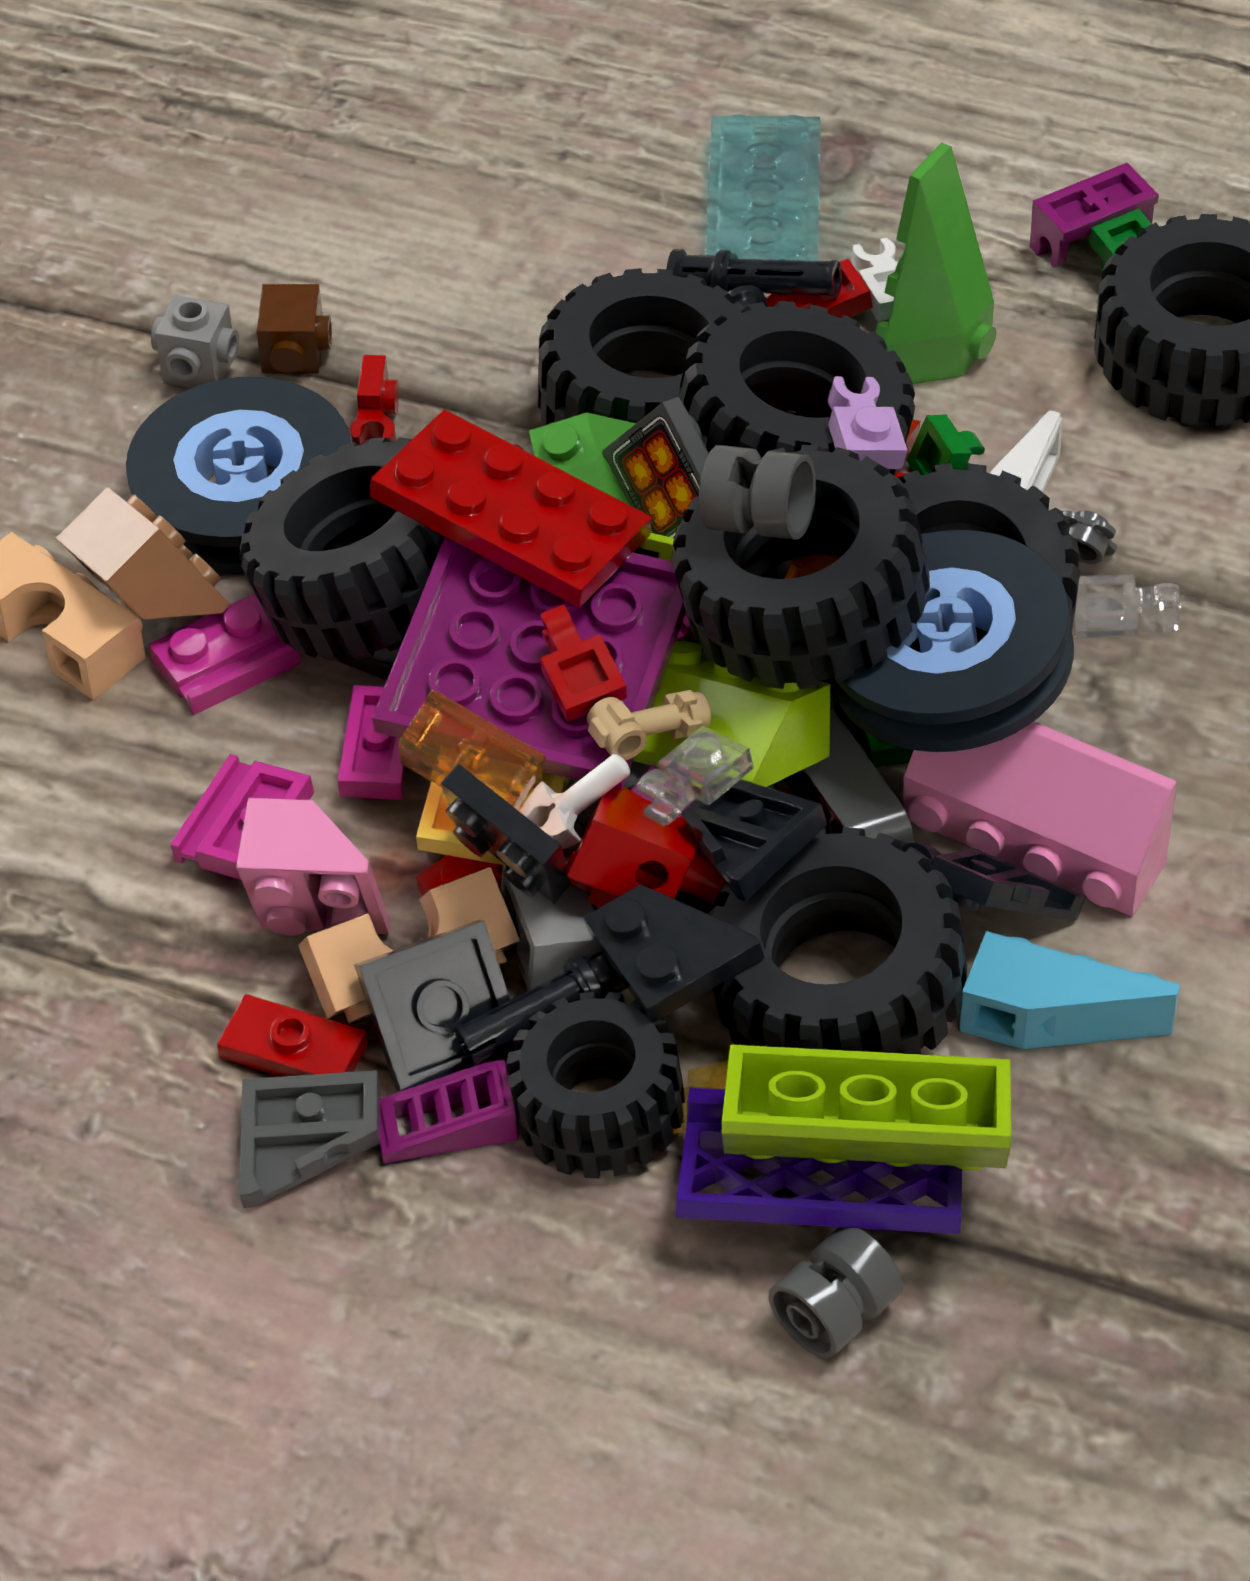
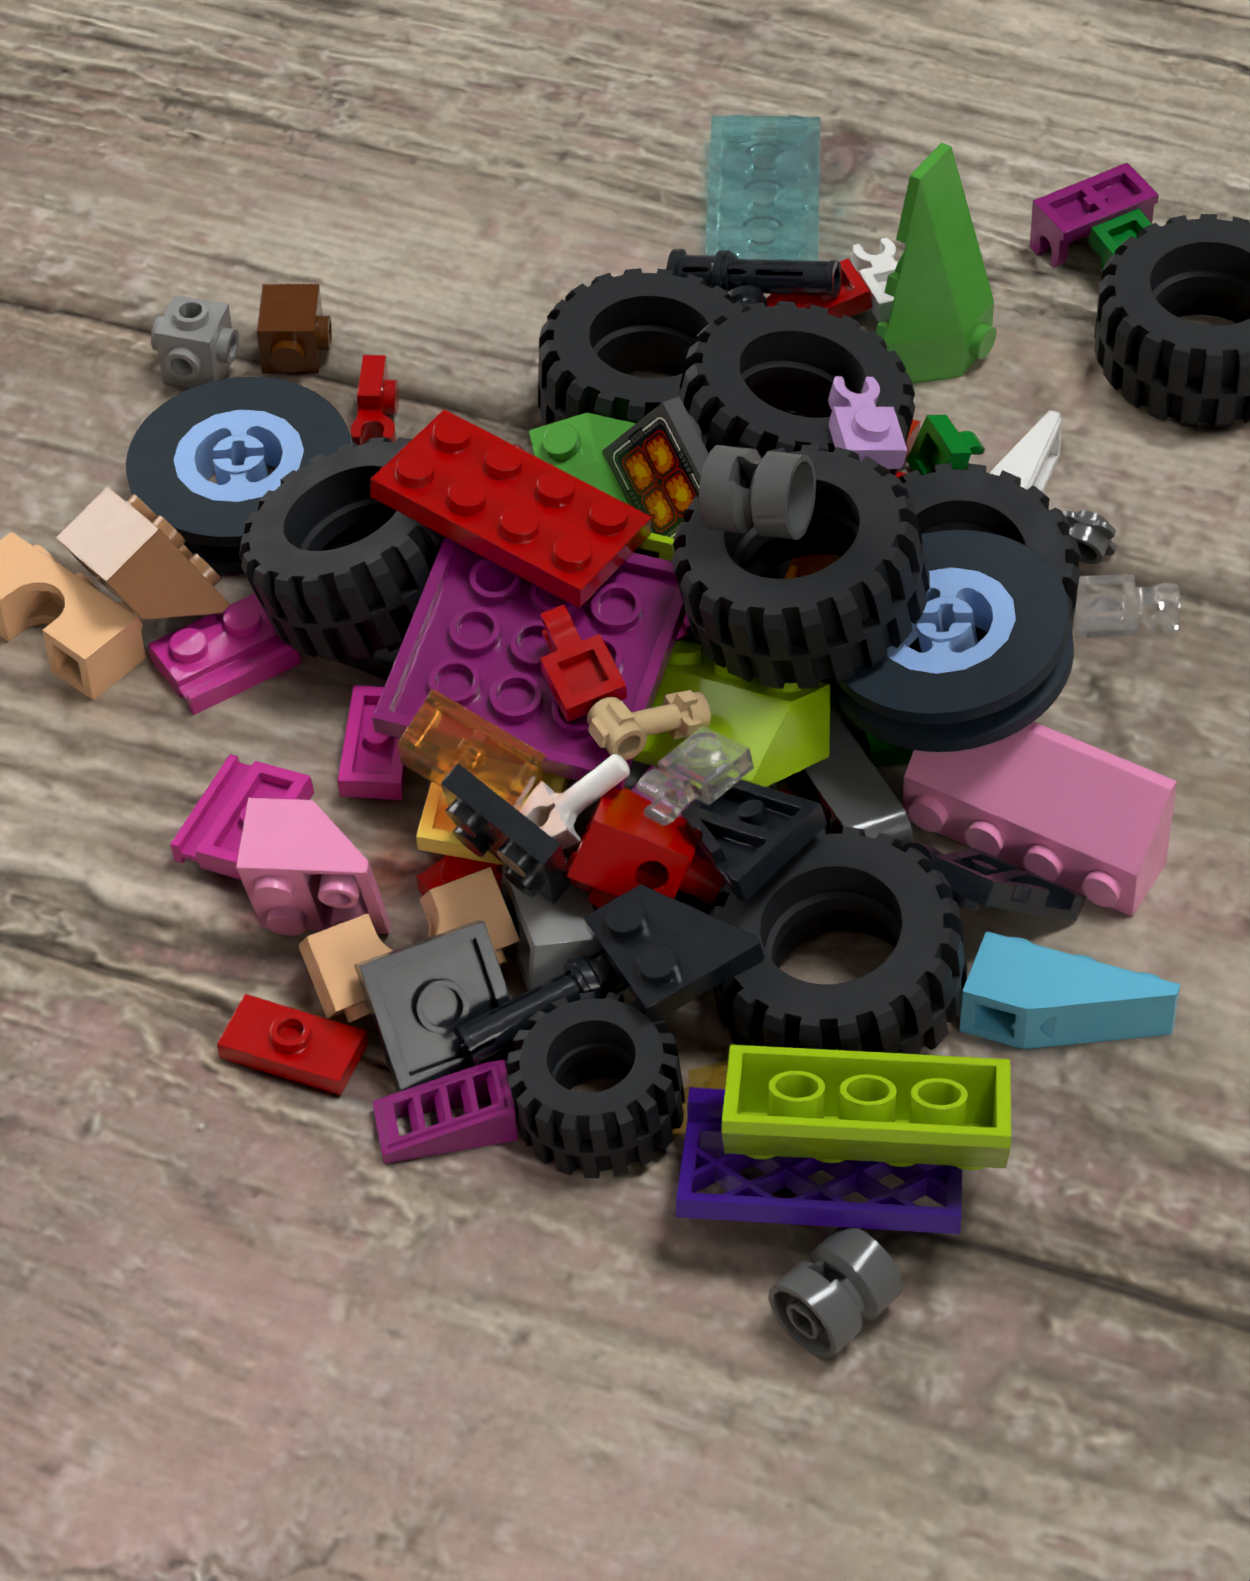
(303, 1128): dark grey wing -> none

